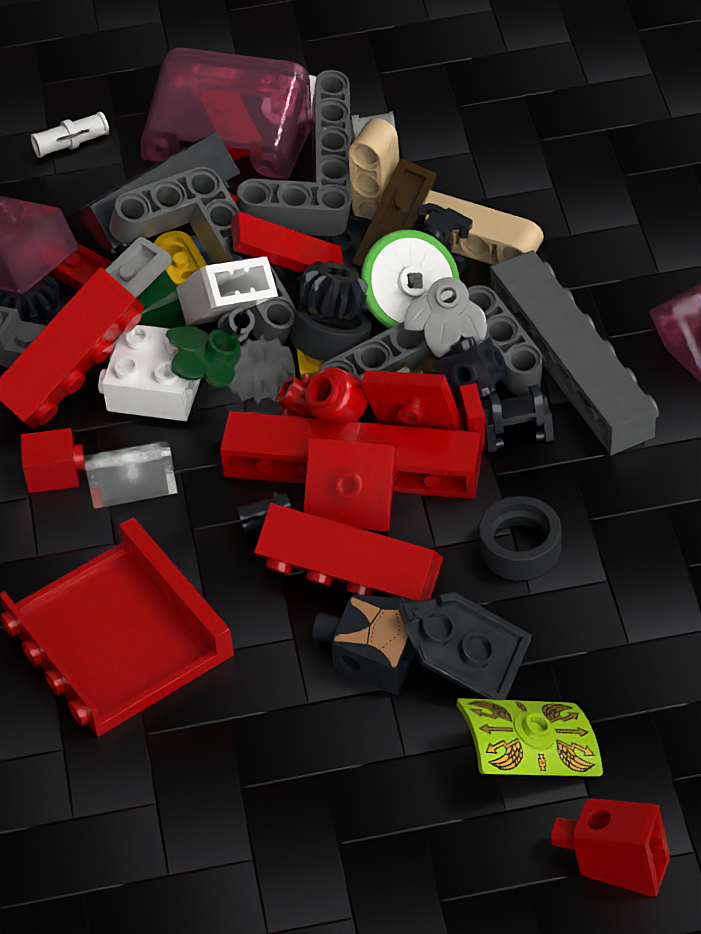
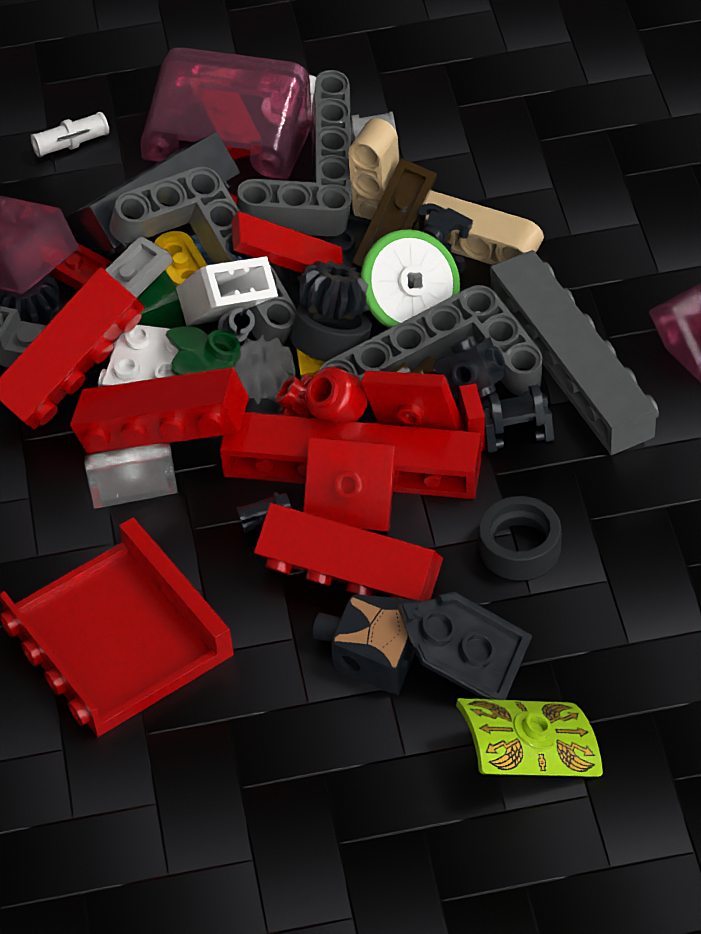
(51, 460): red brick -> none
(160, 410): none -> red brick
(443, 321): light grey plate -> none
(617, 843): red torso -> none

